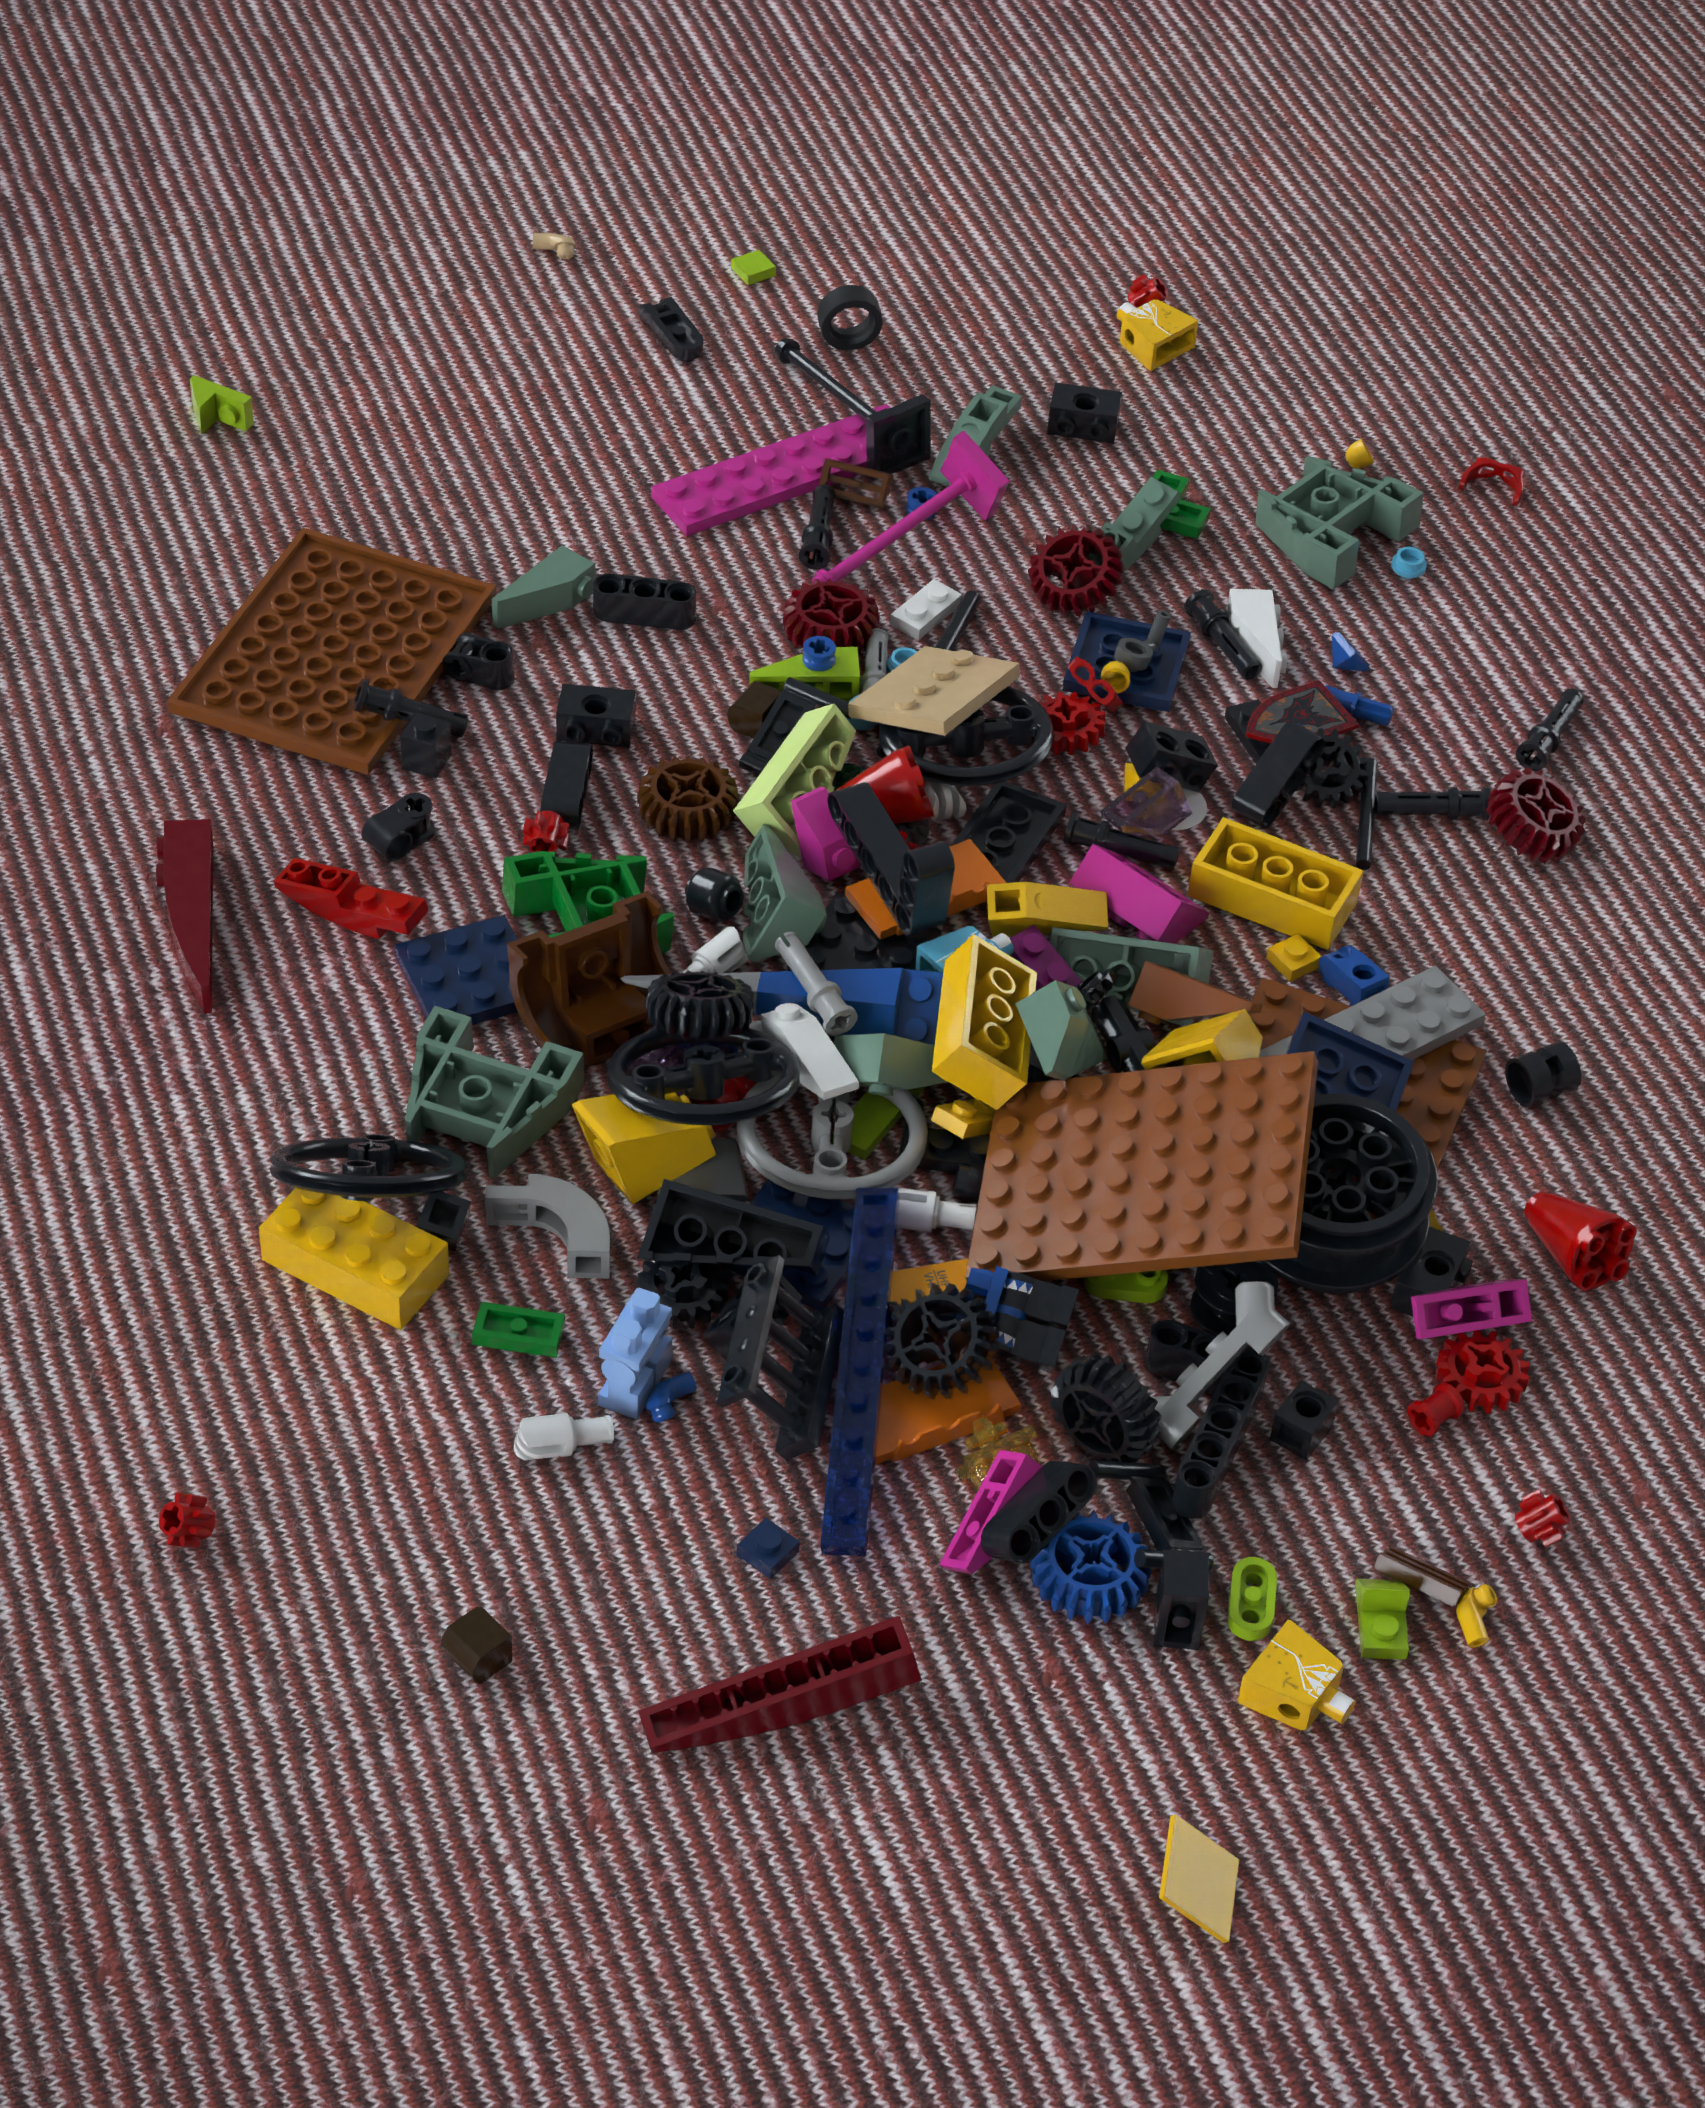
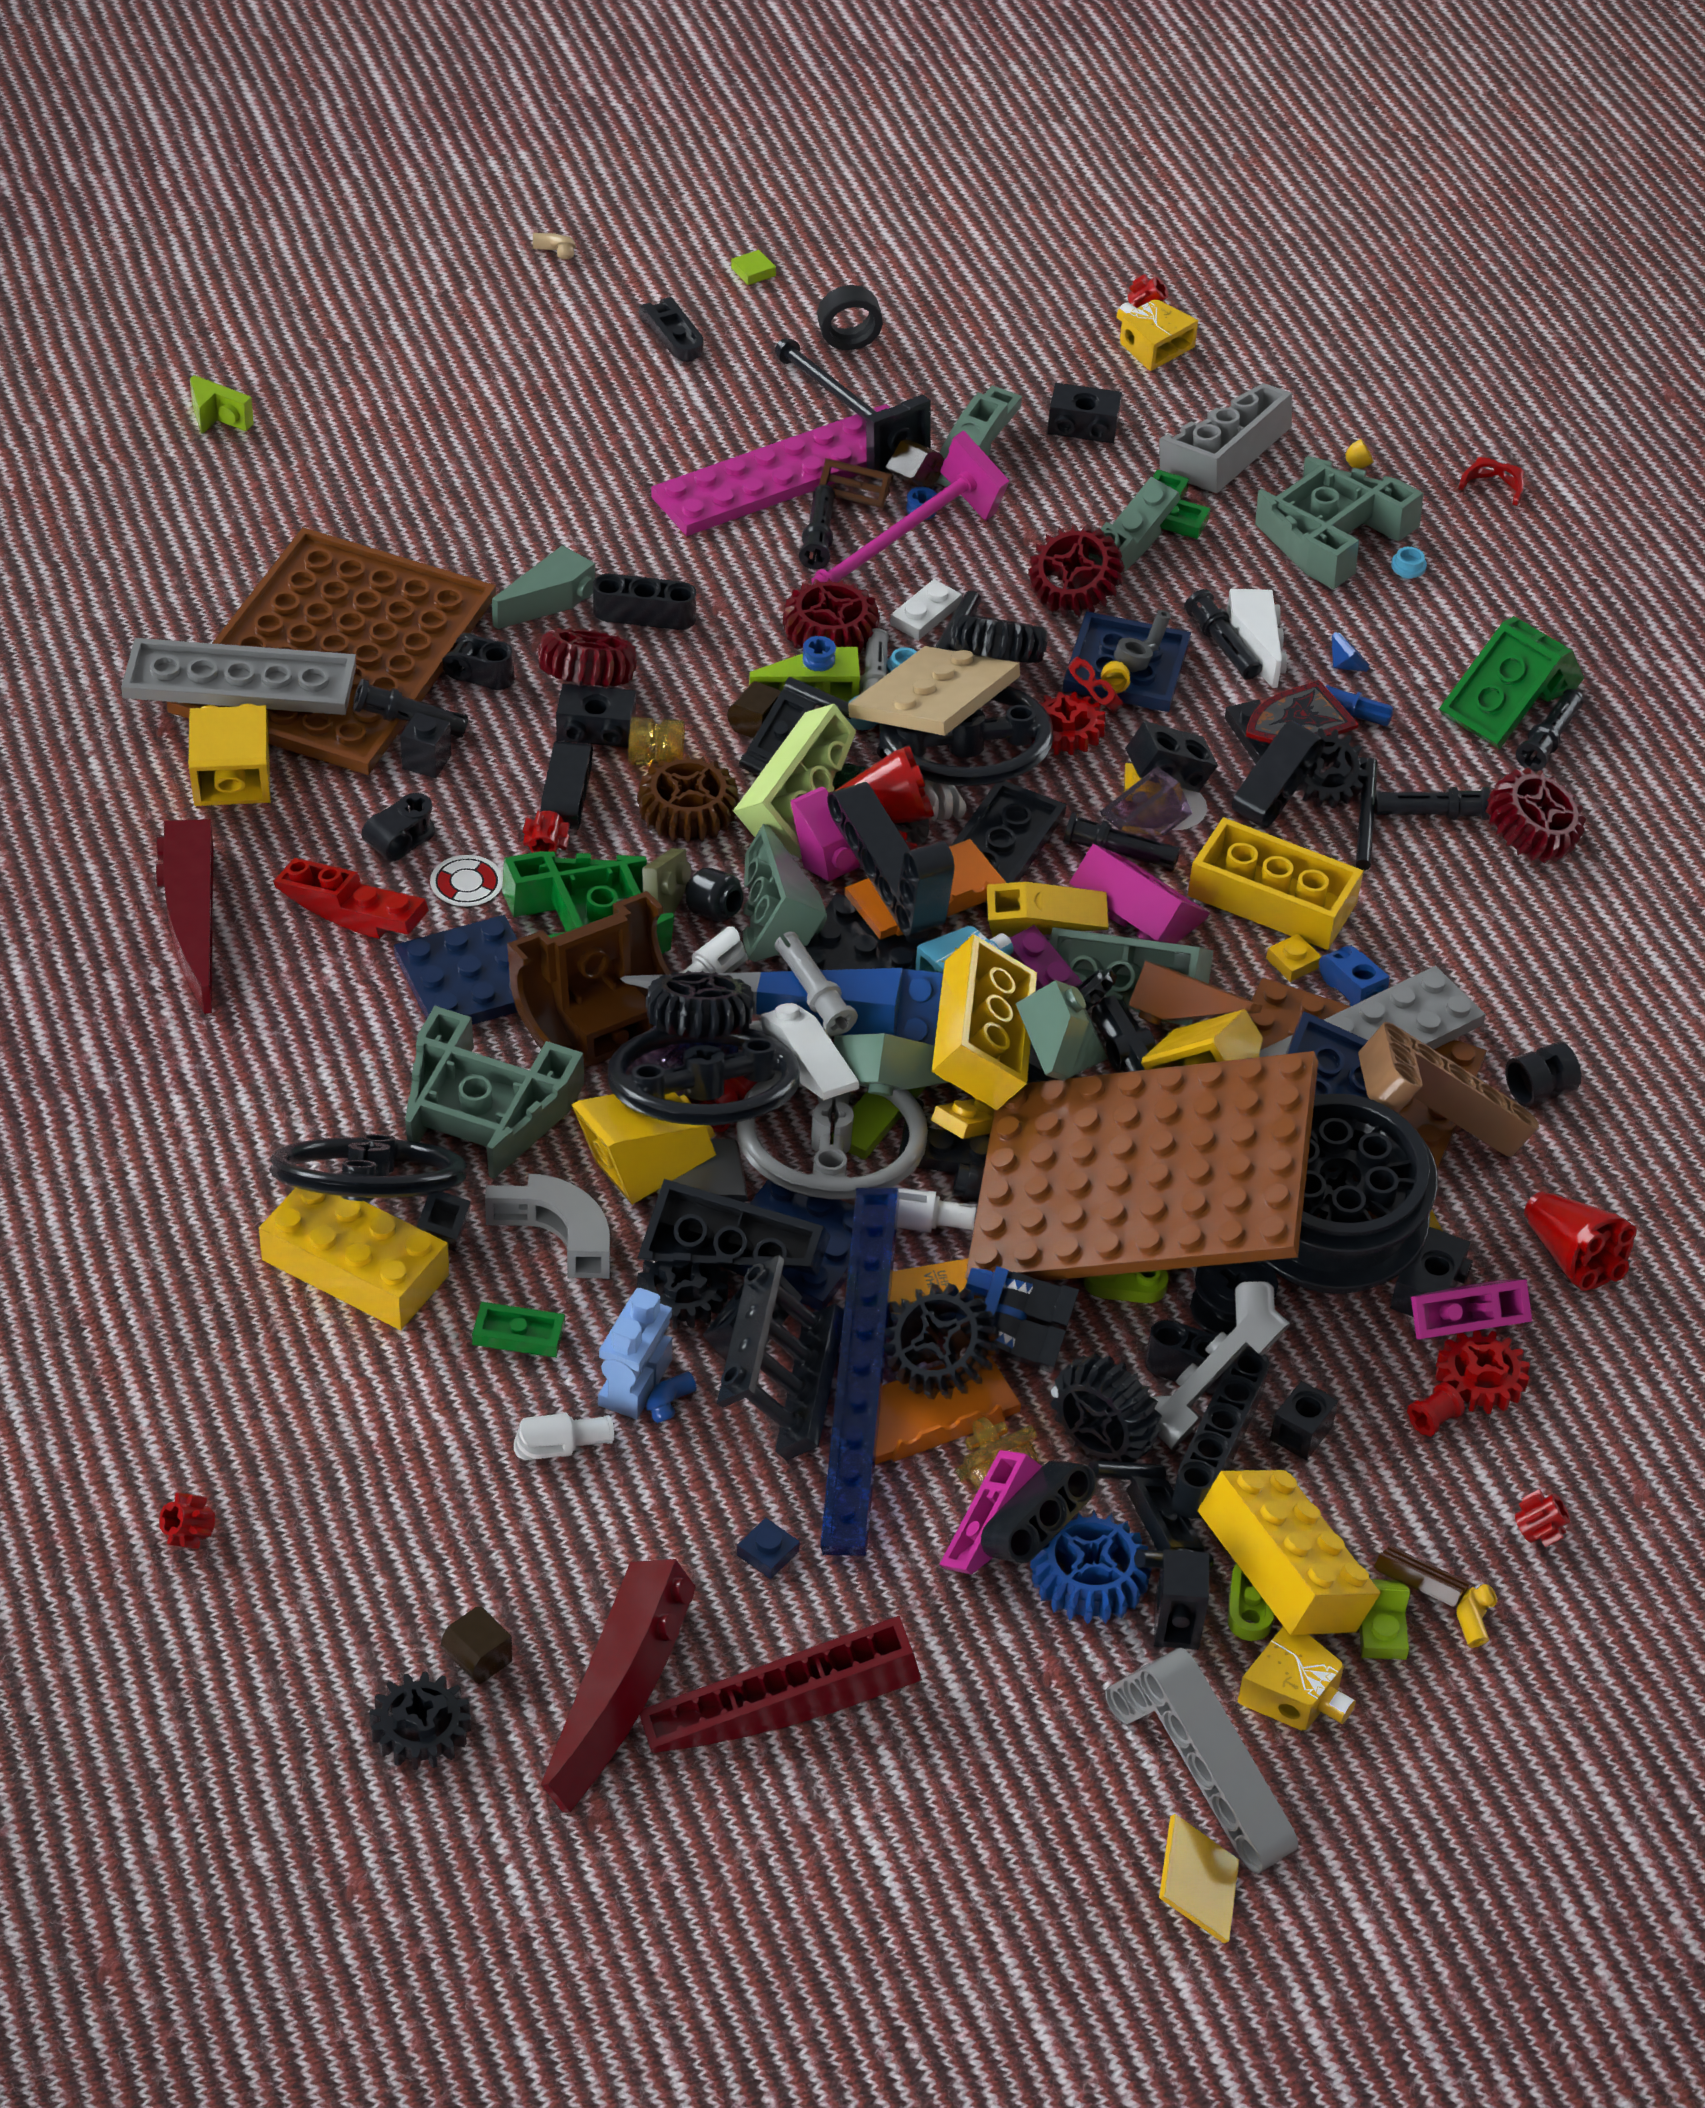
(229, 755): none -> yellow slope
(239, 676): none -> light grey plate
(420, 1720): none -> black gear
(466, 880): none -> sticker
(587, 657): none -> dark red gear
(619, 1675): none -> dark red slope
(655, 741): none -> clear yellow wheel
(667, 878): none -> olive wing
(916, 464): none -> dark brown piece
(998, 638): none -> black gear
(1212, 1753): none -> light grey beam
(1228, 439): none -> light grey wedge
(1288, 1552): none -> yellow brick
(1403, 1068): none -> medium nougat beam
(1508, 679): none -> green bracket

